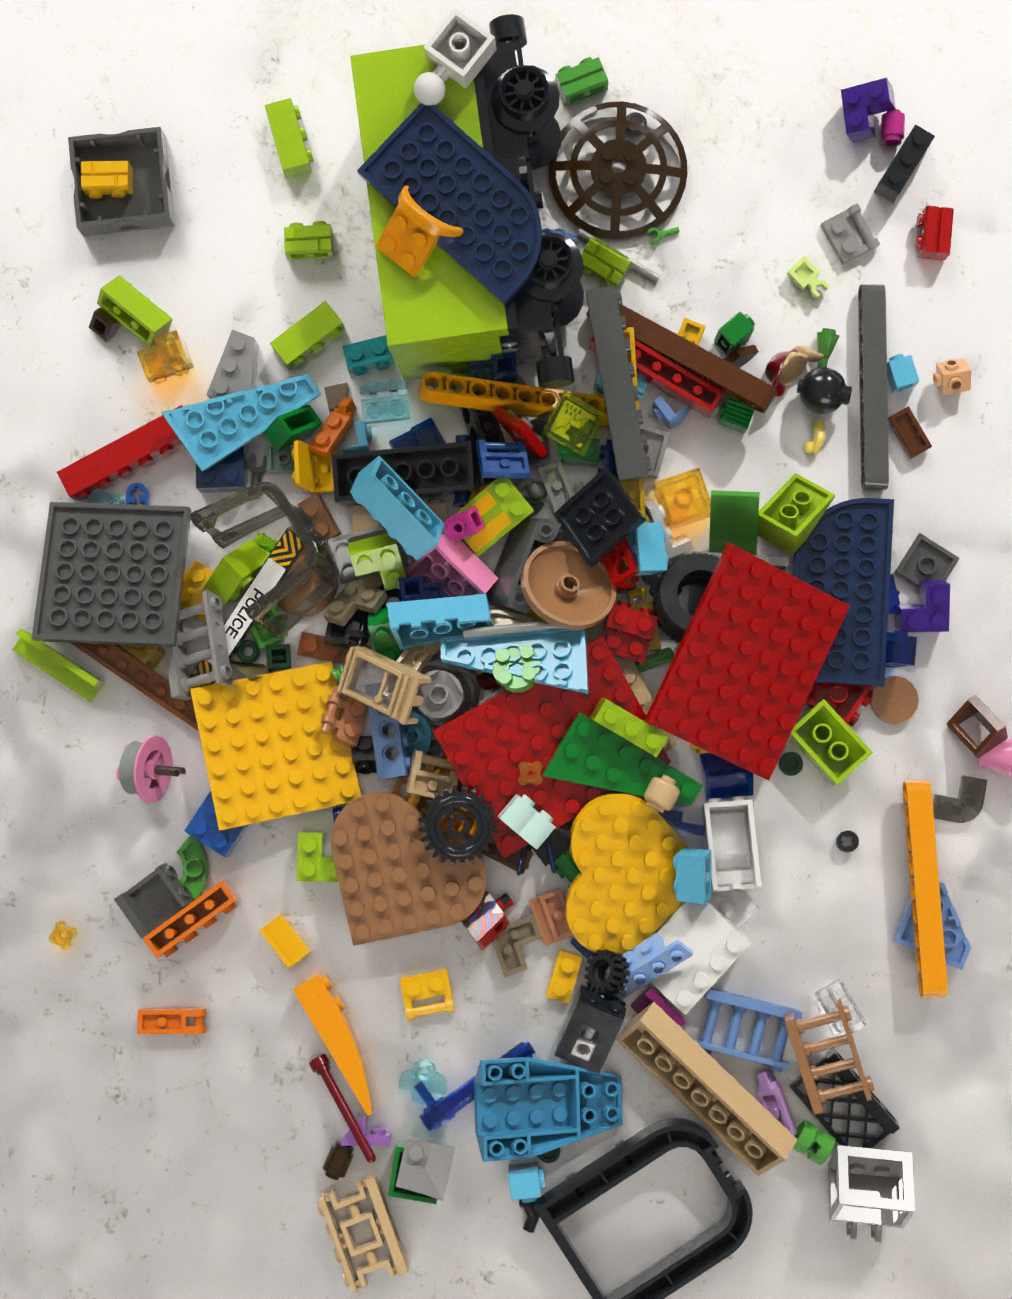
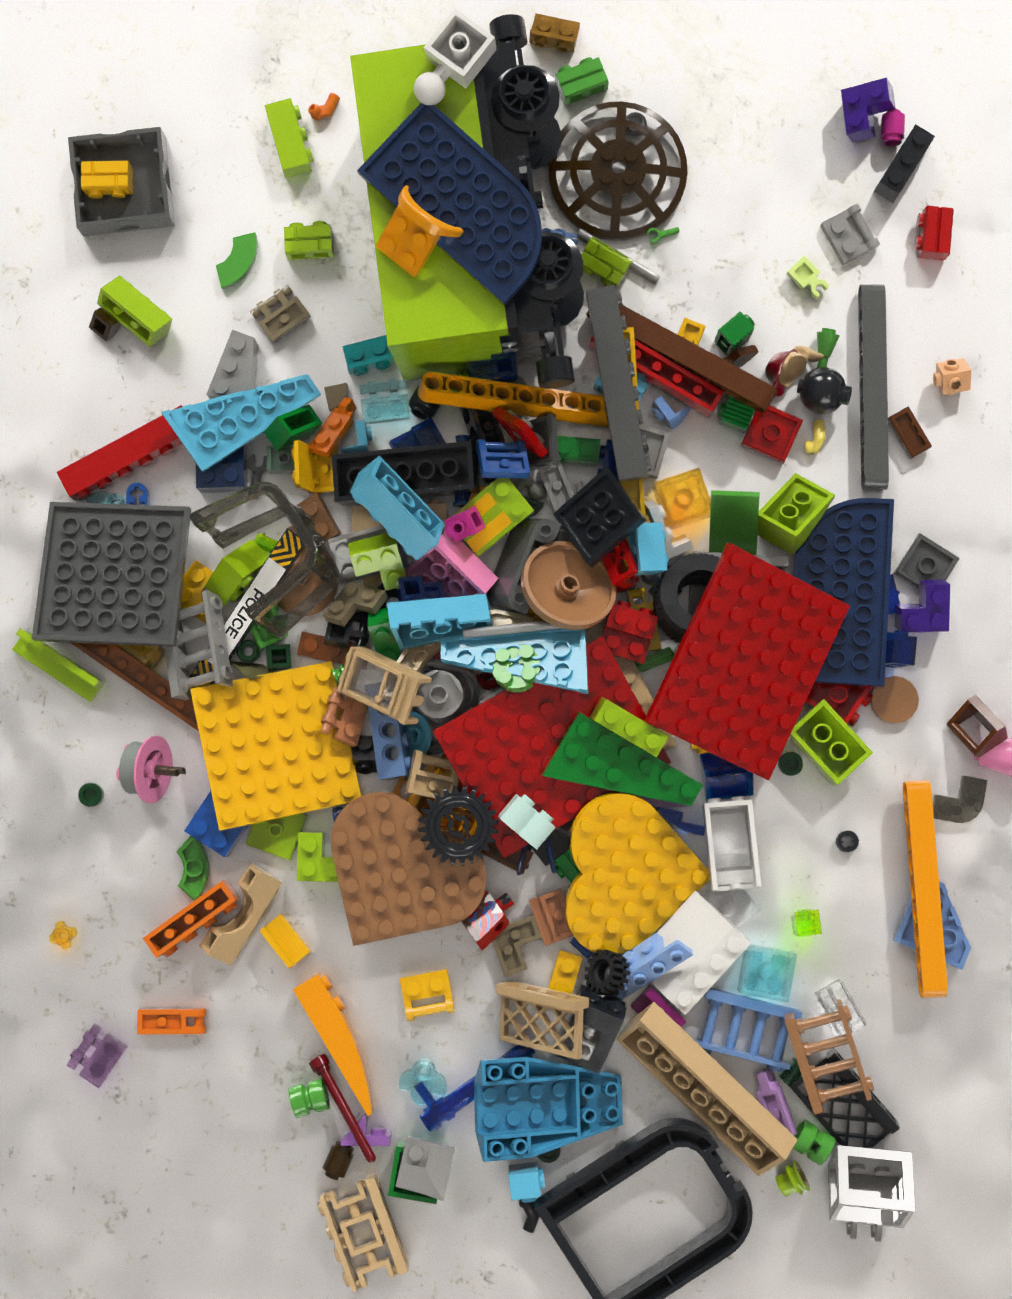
(91, 794): none -> dark green tile
(103, 1059): none -> clear purple plate
(154, 899): dark grey panel -> none
(166, 358): clear yellow brick -> none
(227, 939): none -> tan arch
(239, 260): none -> bright green tile
(277, 835): none -> lime plate
(283, 319): none -> dark tan plate
(308, 336): lime brick -> none
(311, 1097): none -> bright green wheel
(324, 111): none -> orange arm
(422, 409): none -> black head
(525, 768): clear yellow plate -> none
(539, 998): none -> tan fence
(554, 33): none -> pearl gold bracket
(573, 423): clear neon green tile -> none
(661, 793): tan head -> none
(693, 875): medium azure brick -> none
(767, 972): none -> clear light blue brick
(772, 433): none -> red plate
(791, 1075): none -> clear green pin
(792, 1180): none -> lime piece
(806, 922): none -> clear neon green brick
(901, 373): medium azure brick -> none

